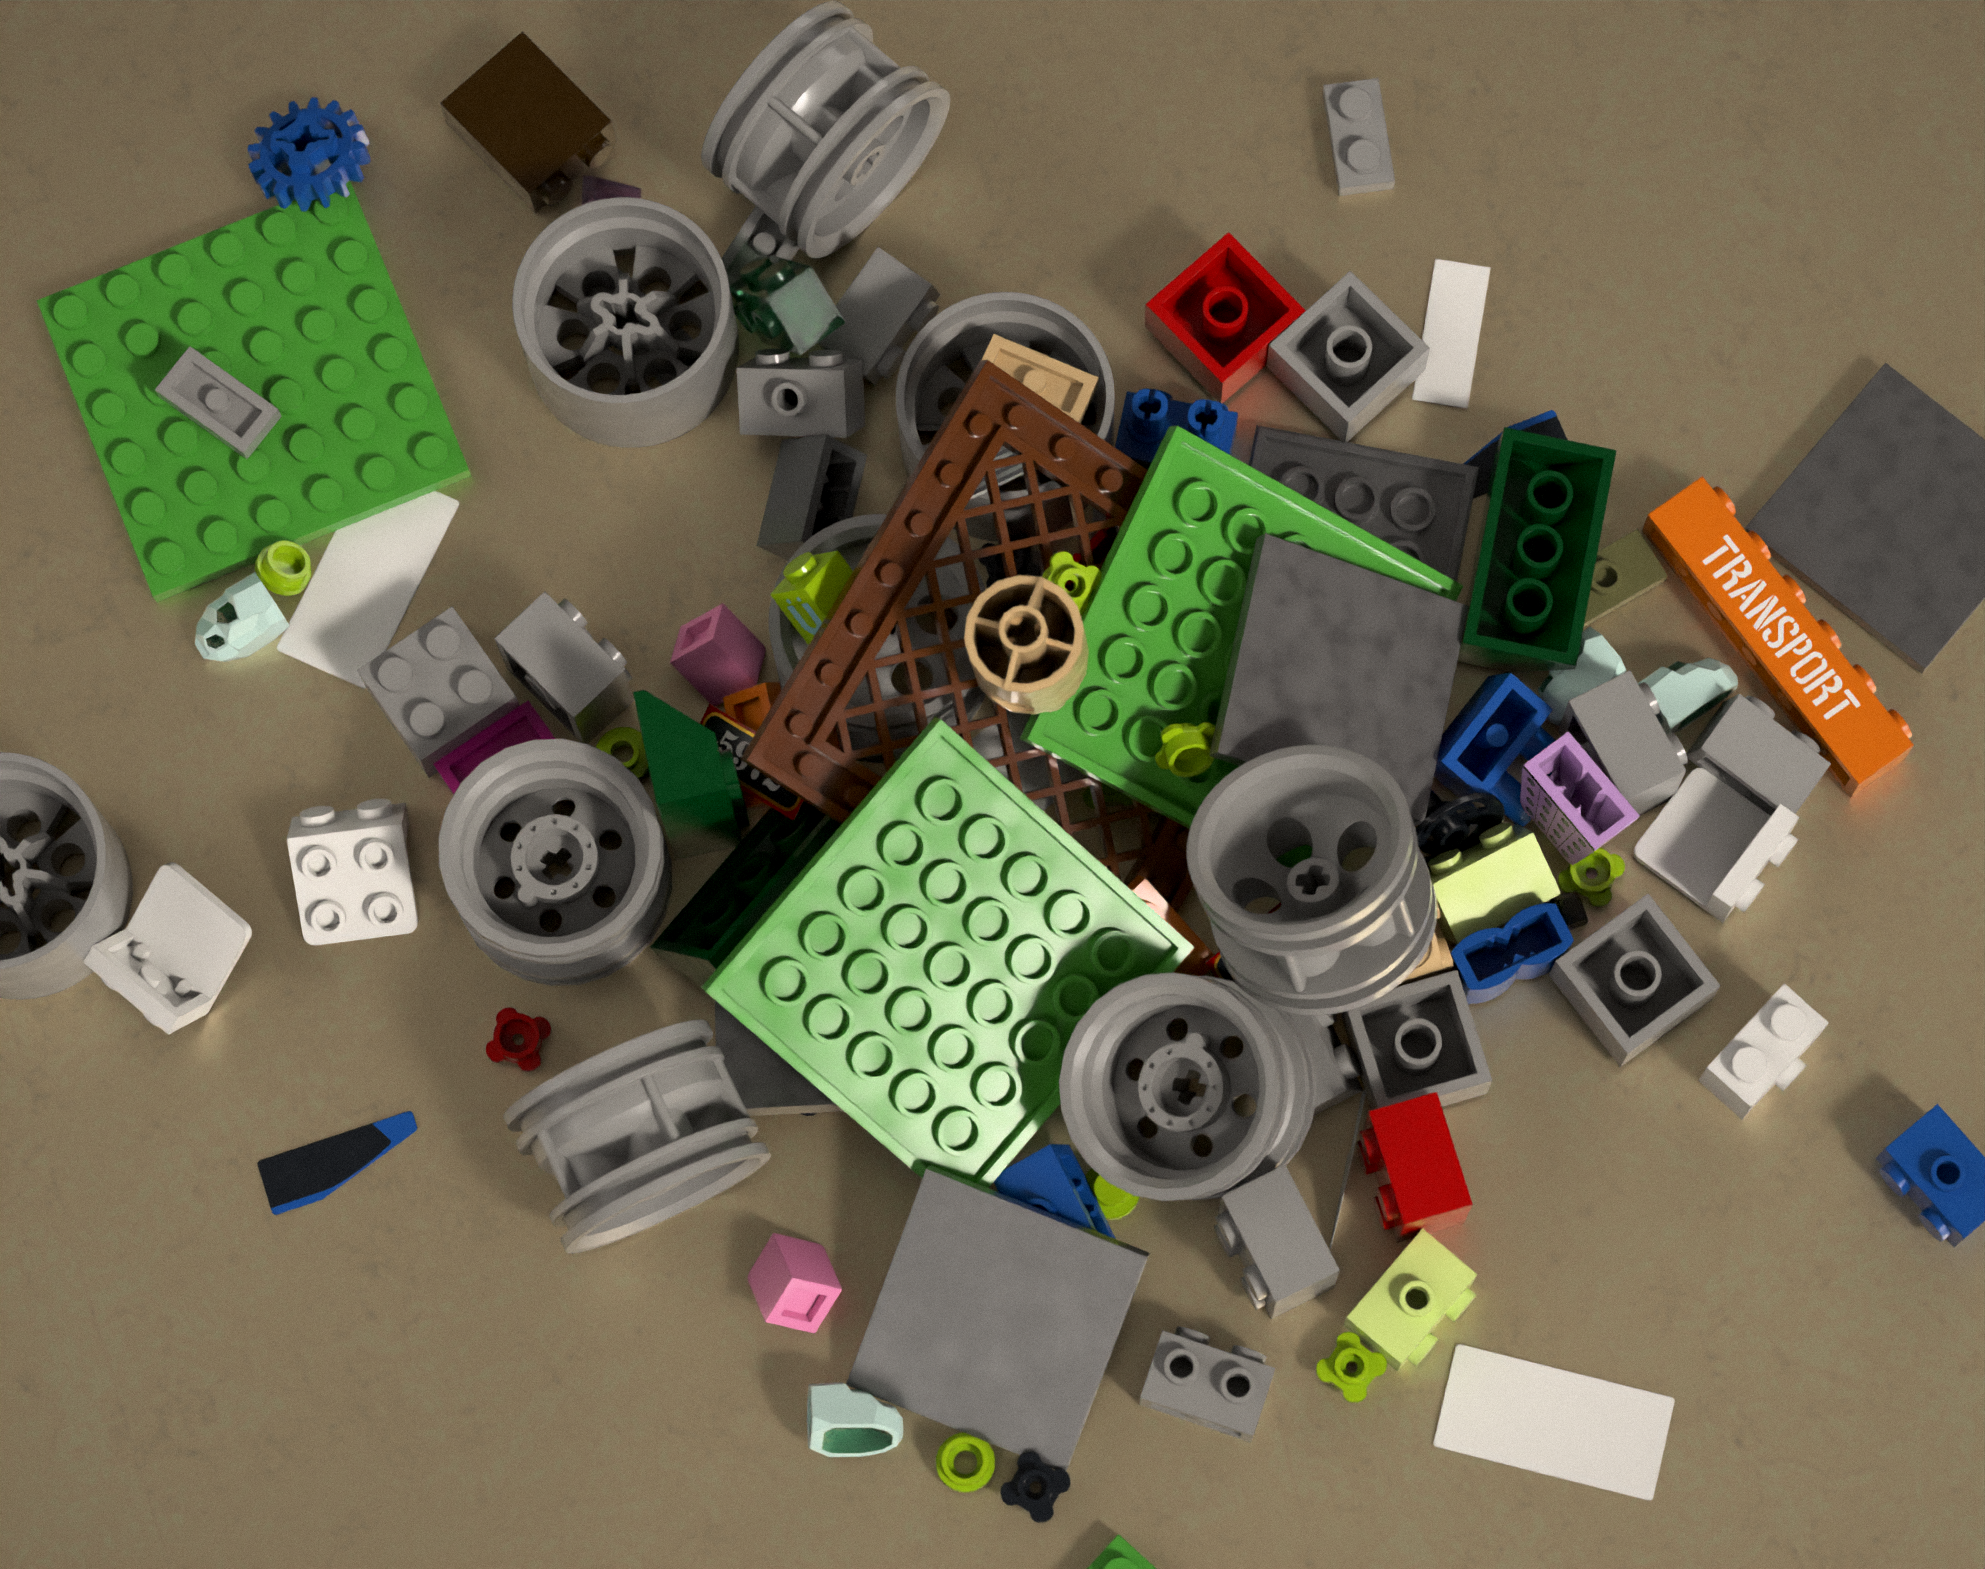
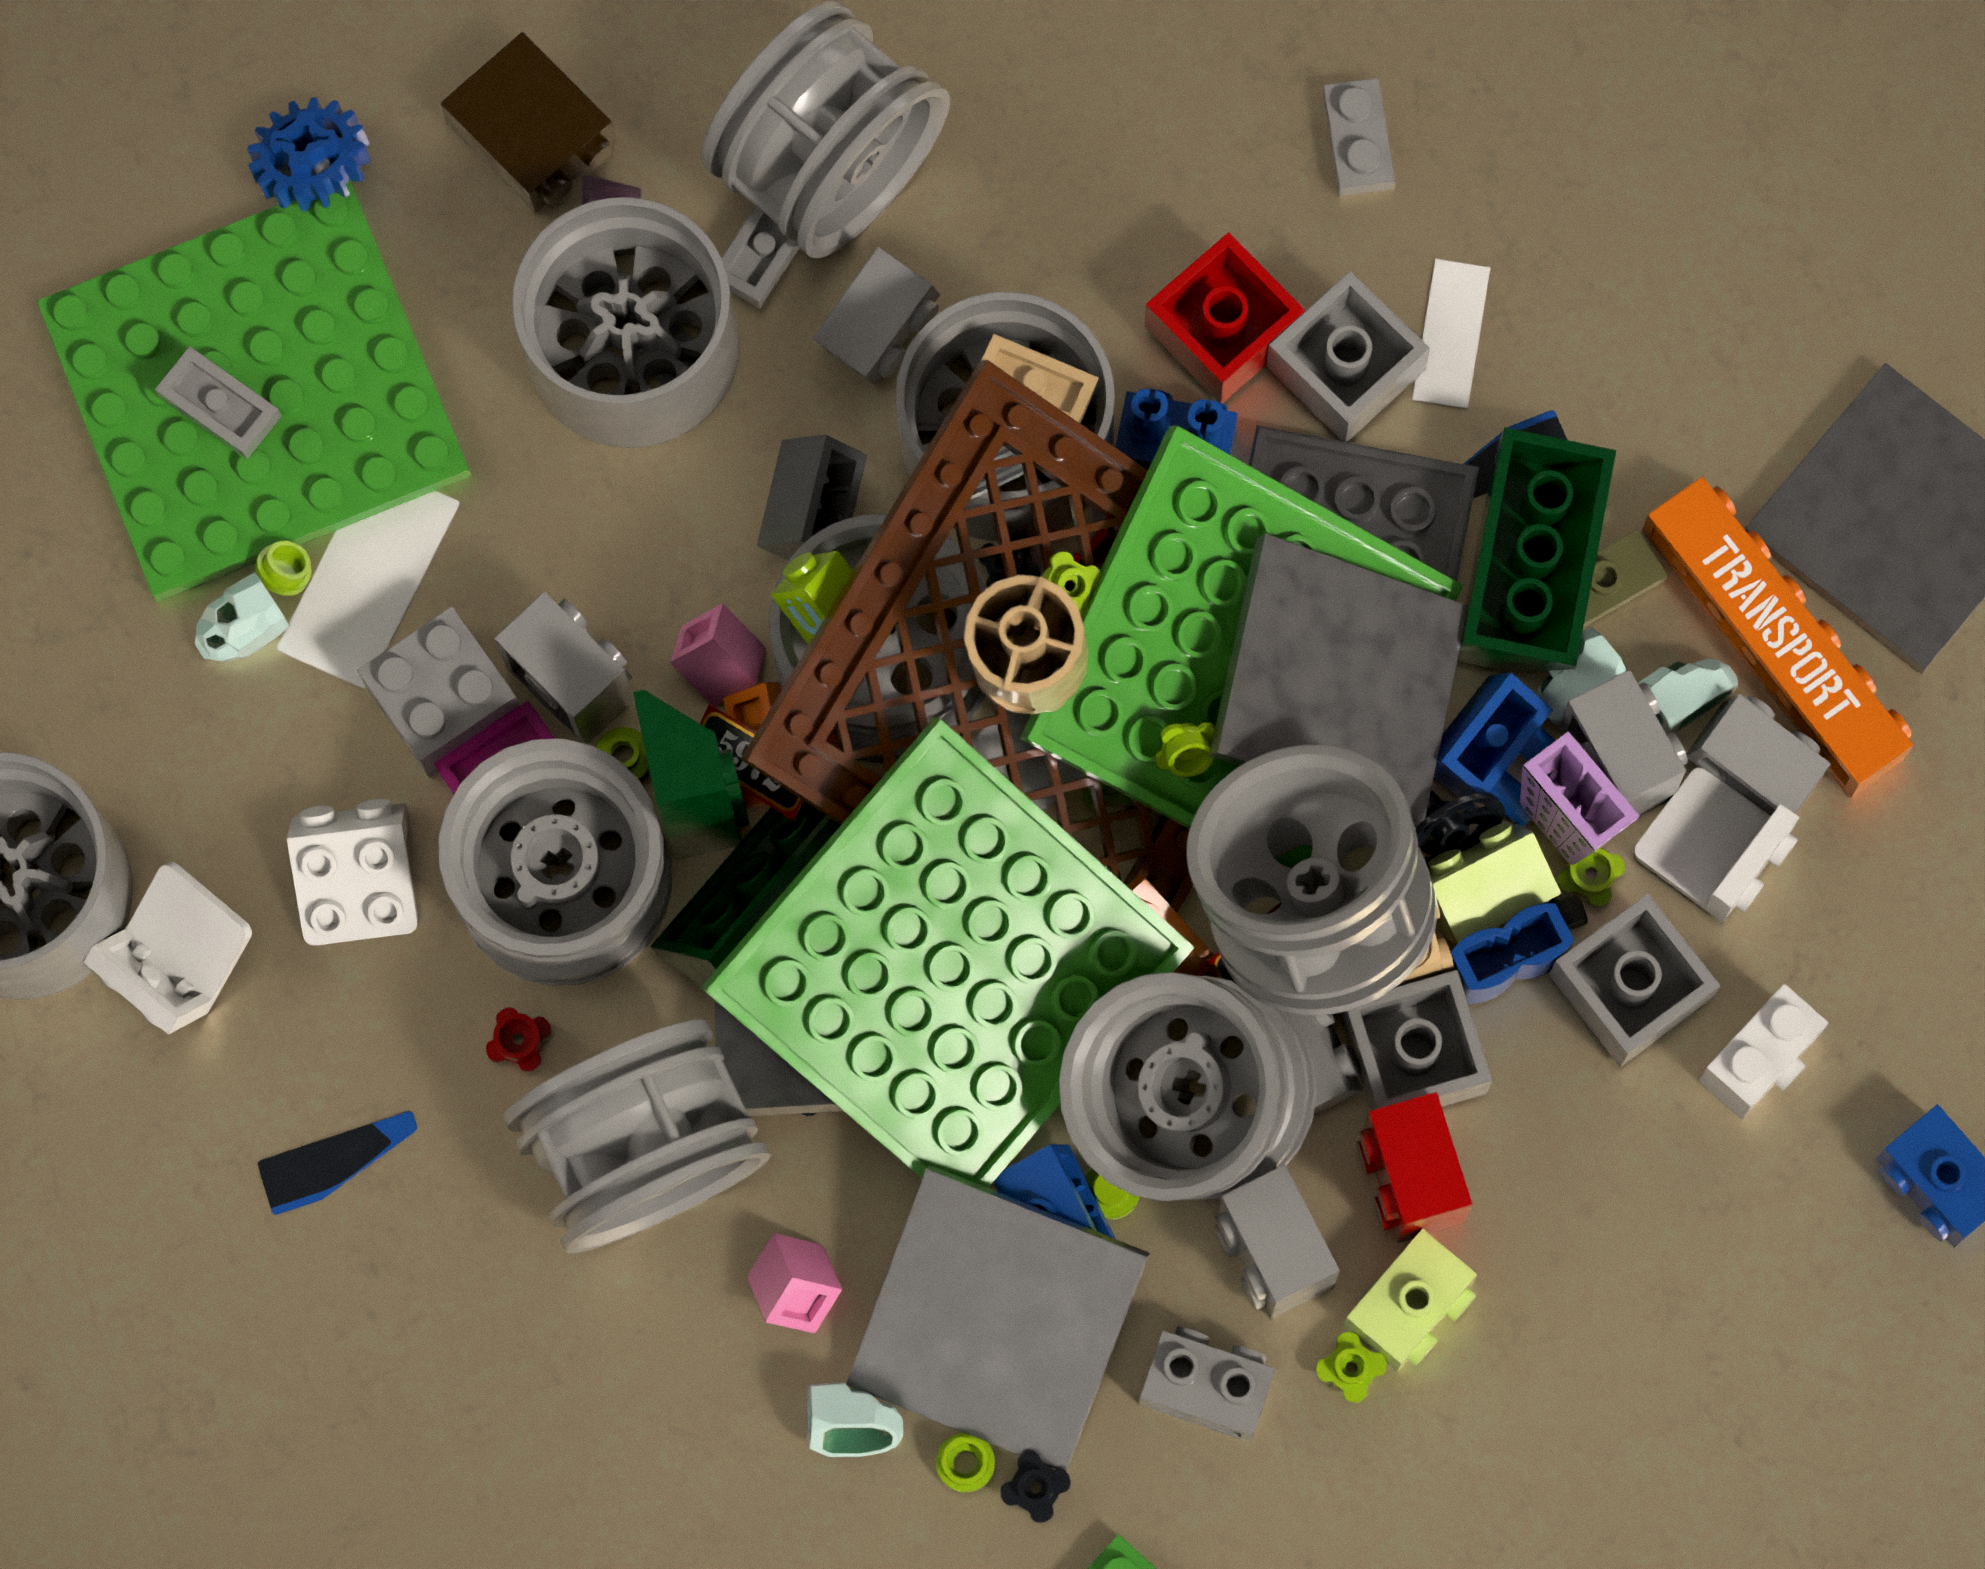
(784, 304): clear green brick -> none
(800, 394): light grey brick -> none
(1348, 1163): white sticker -> none
(1554, 1422): white sticker -> none

